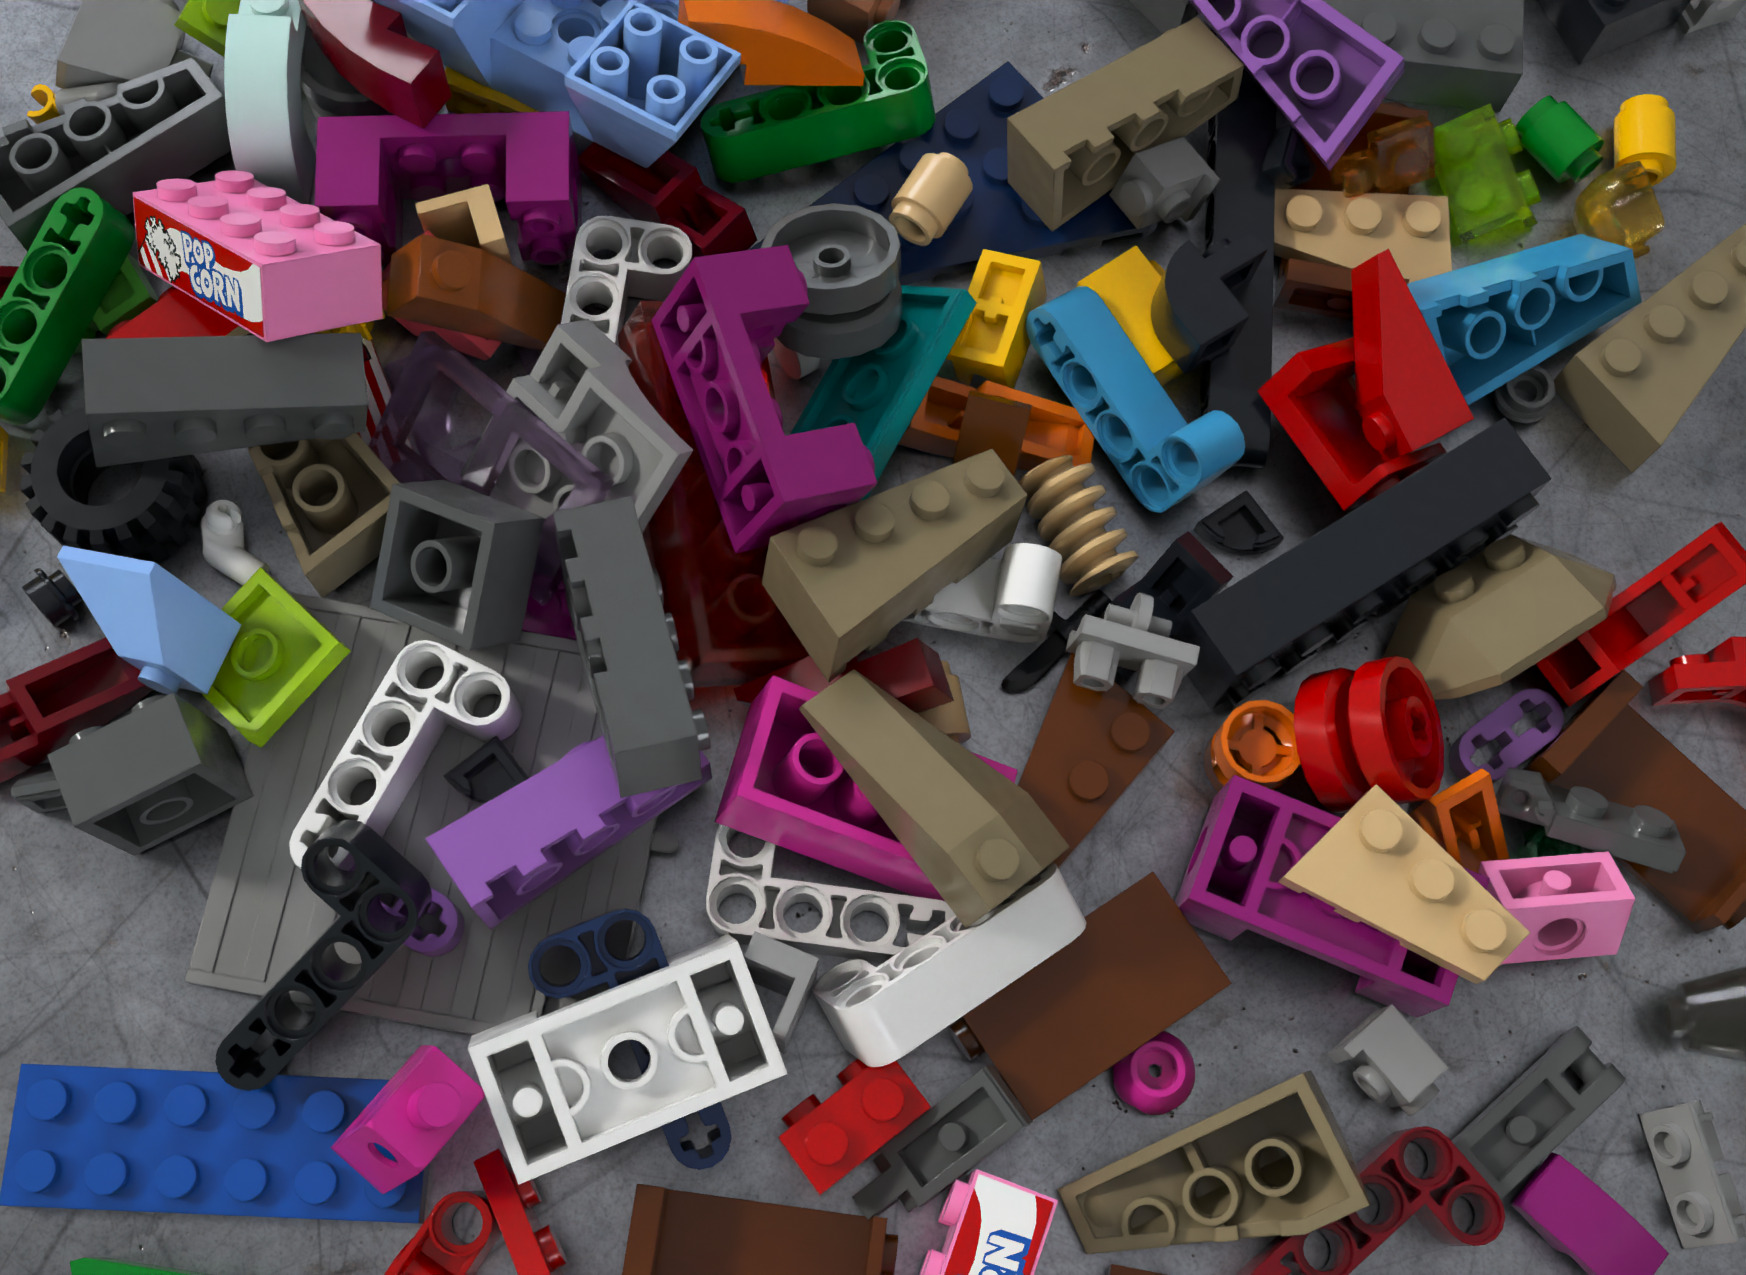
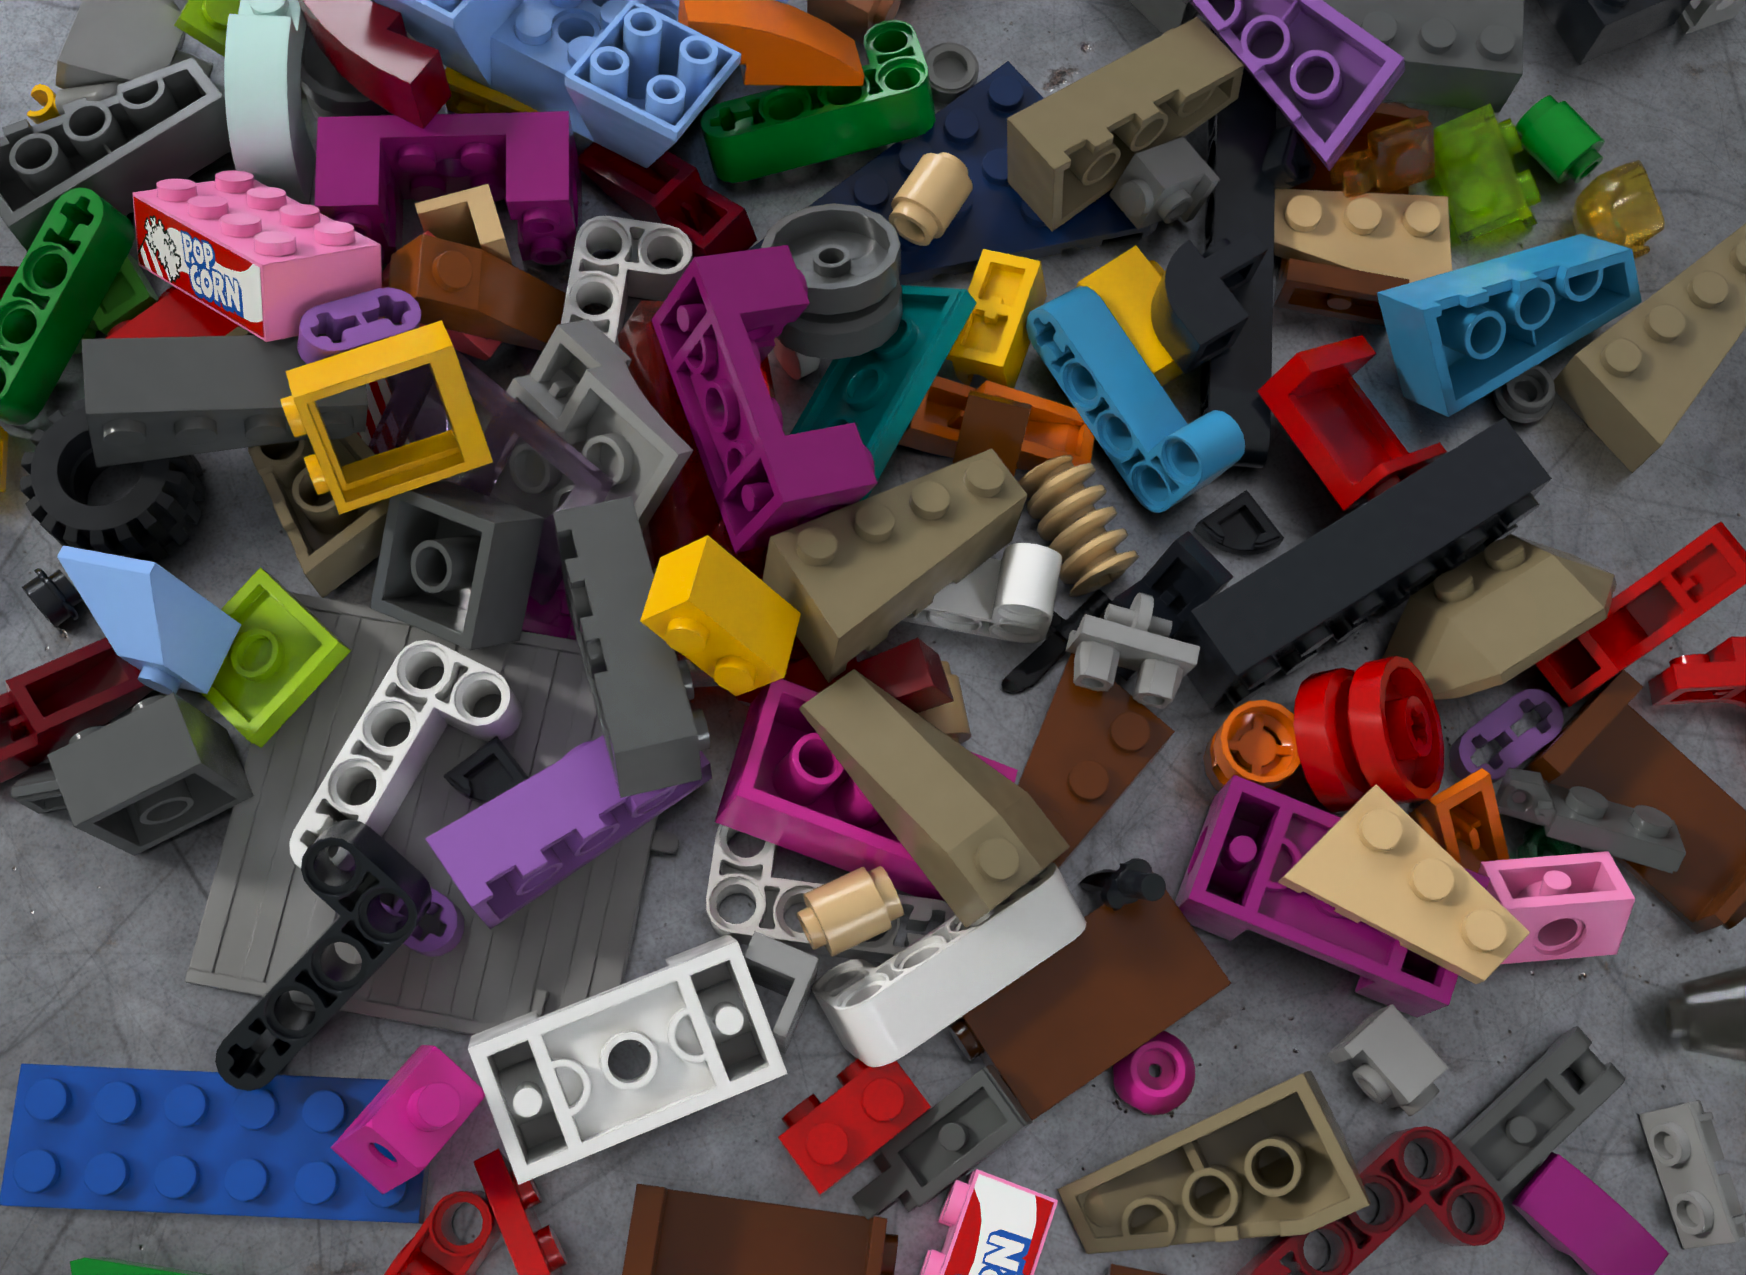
(224, 542): white arm -> none
(356, 322): none -> medium lavender beam
(402, 467): none -> yellow window
(600, 967): dark blue beam -> none
(721, 616): none -> yellow piece
(850, 910): none -> tan brick
(951, 71): none -> light grey tile
(1127, 884): none -> black piece
(1399, 369): red slope -> none
(1646, 133): yellow brick -> none

